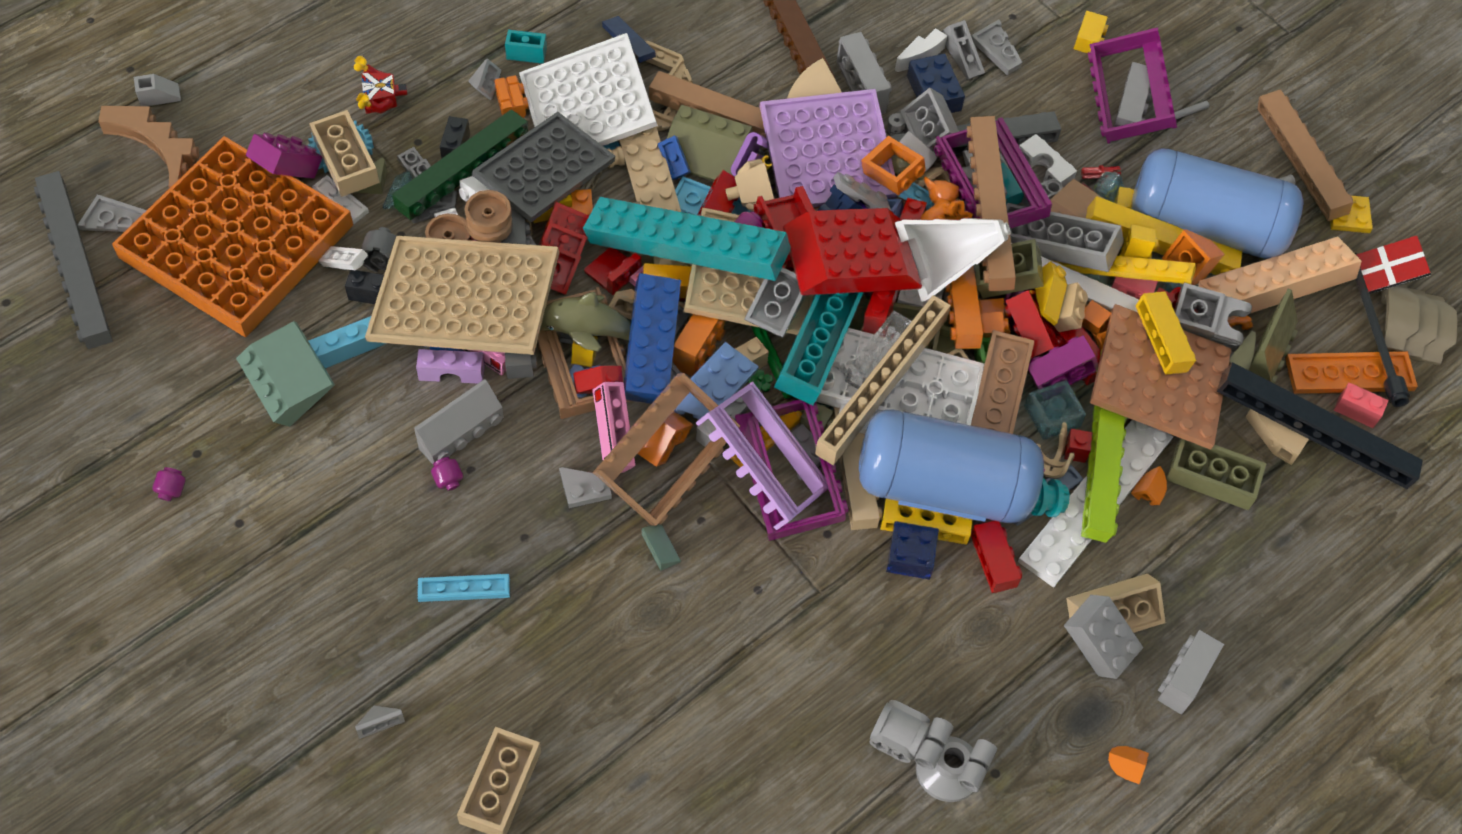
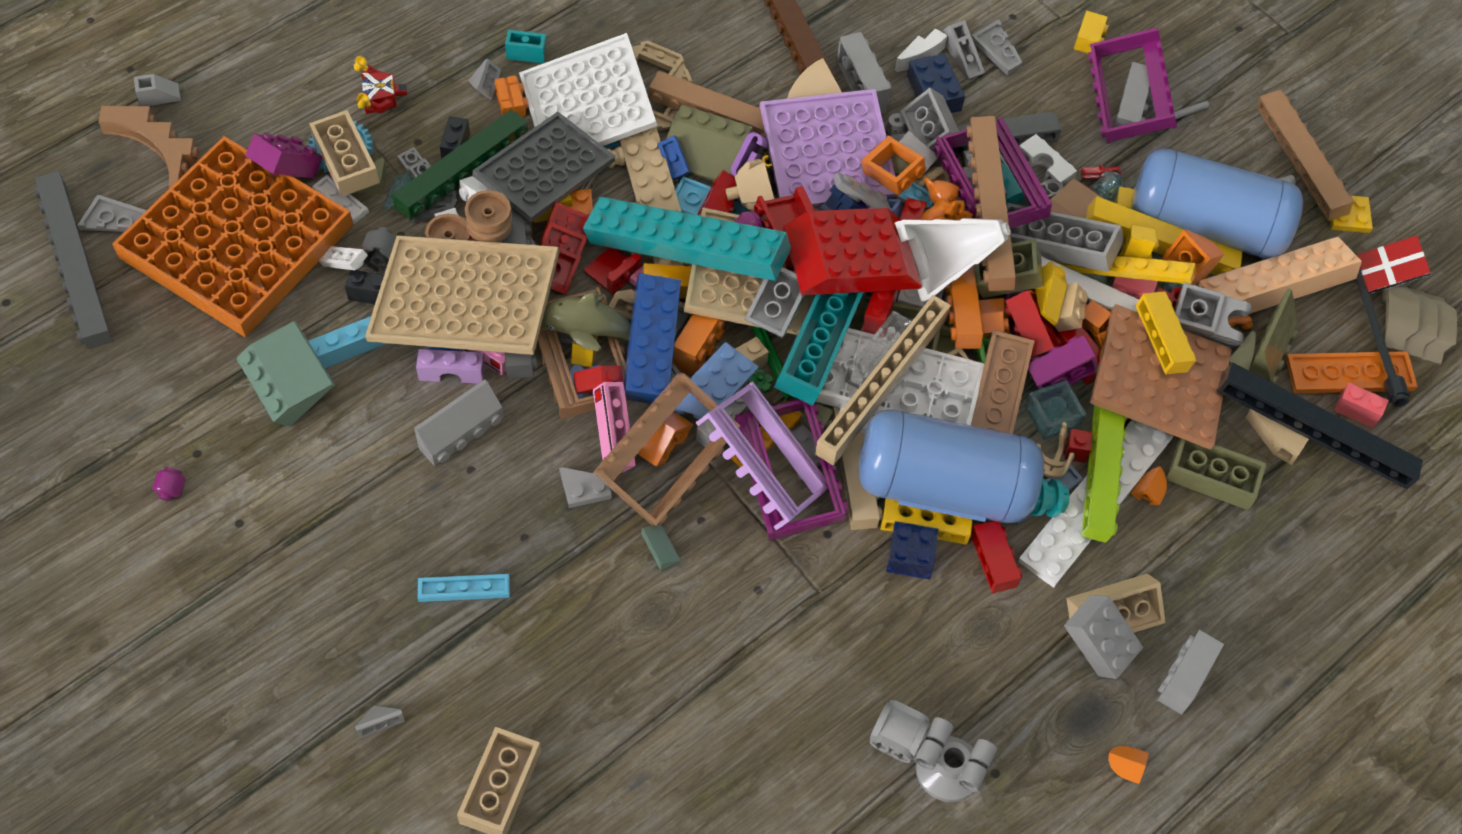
(447, 473): magenta head -> none
(617, 27): dark blue tile -> none

